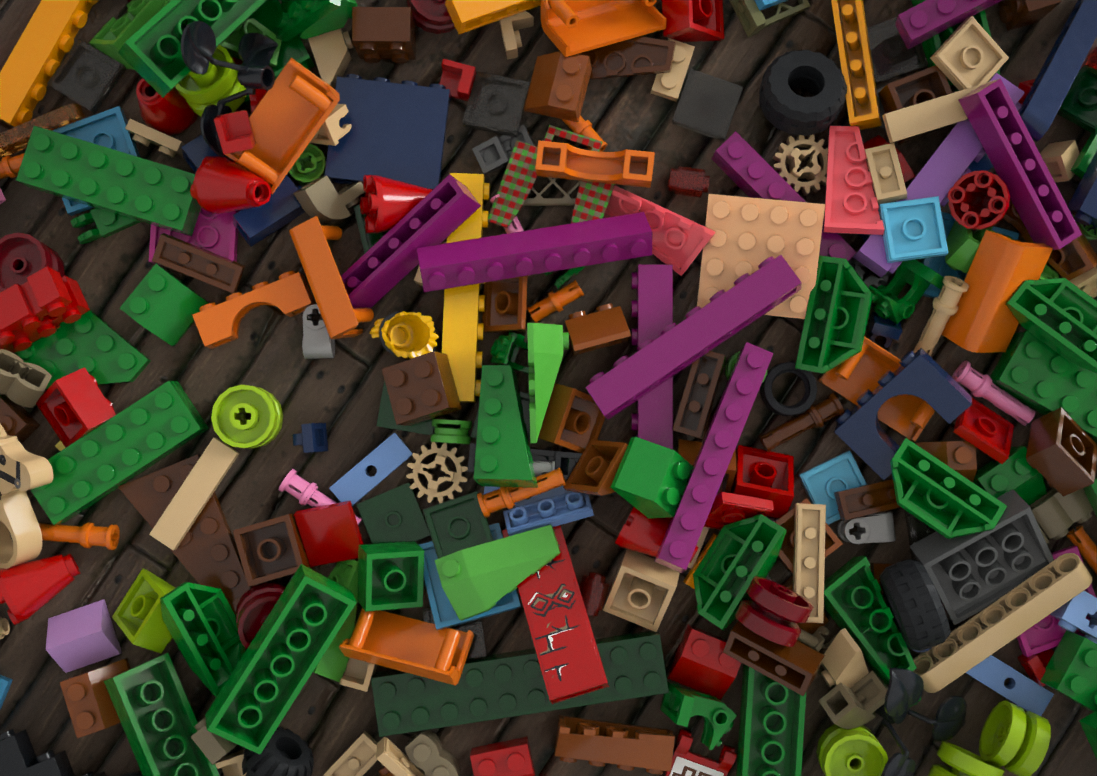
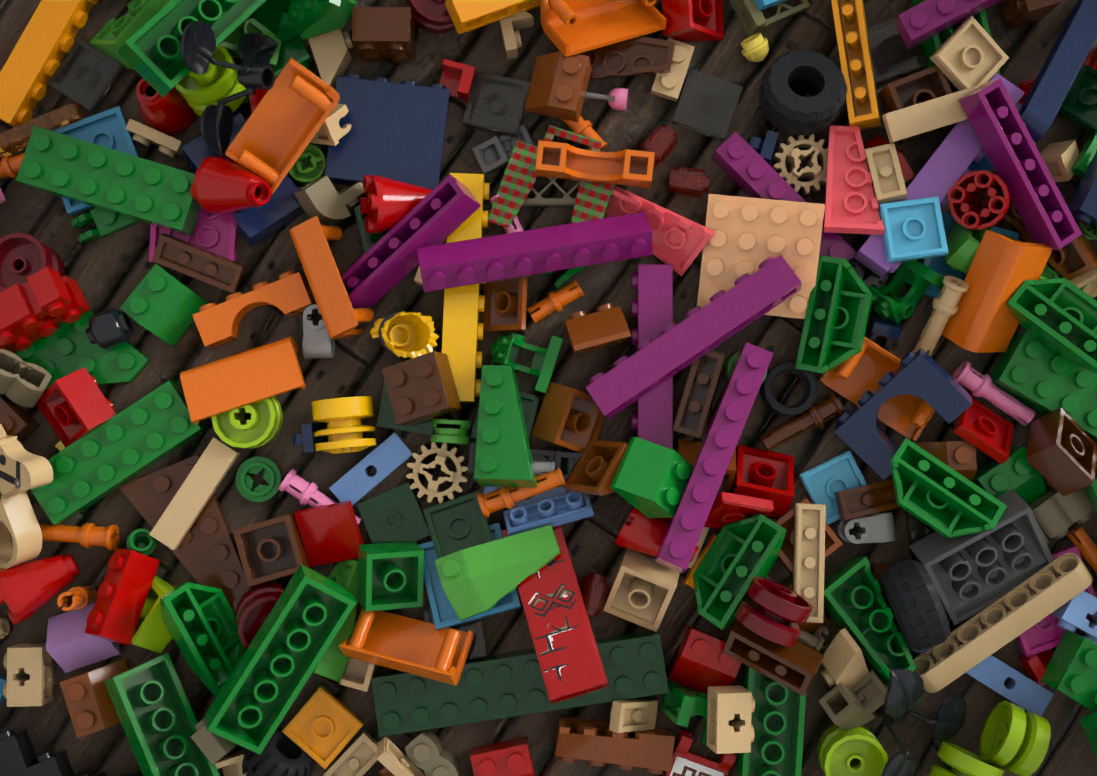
(23, 689): none -> tan brick
(76, 598): none -> orange pin
(109, 328): none -> black head
(122, 596): none -> red brick
(141, 541): none -> green plate
(235, 131): red panel -> none
(242, 379): none -> orange piece
(245, 482): none -> green gear
(323, 727): none -> light orange plate
(344, 423): none -> yellow wheel
(544, 360): bright green wedge -> none
(616, 98): none -> bright pink hinge
(633, 715): none -> tan plate
(662, 142): none -> clear red brick
(731, 735): none -> tan brick
(755, 47): none -> light yellow plate
(766, 147): none -> dark blue tile

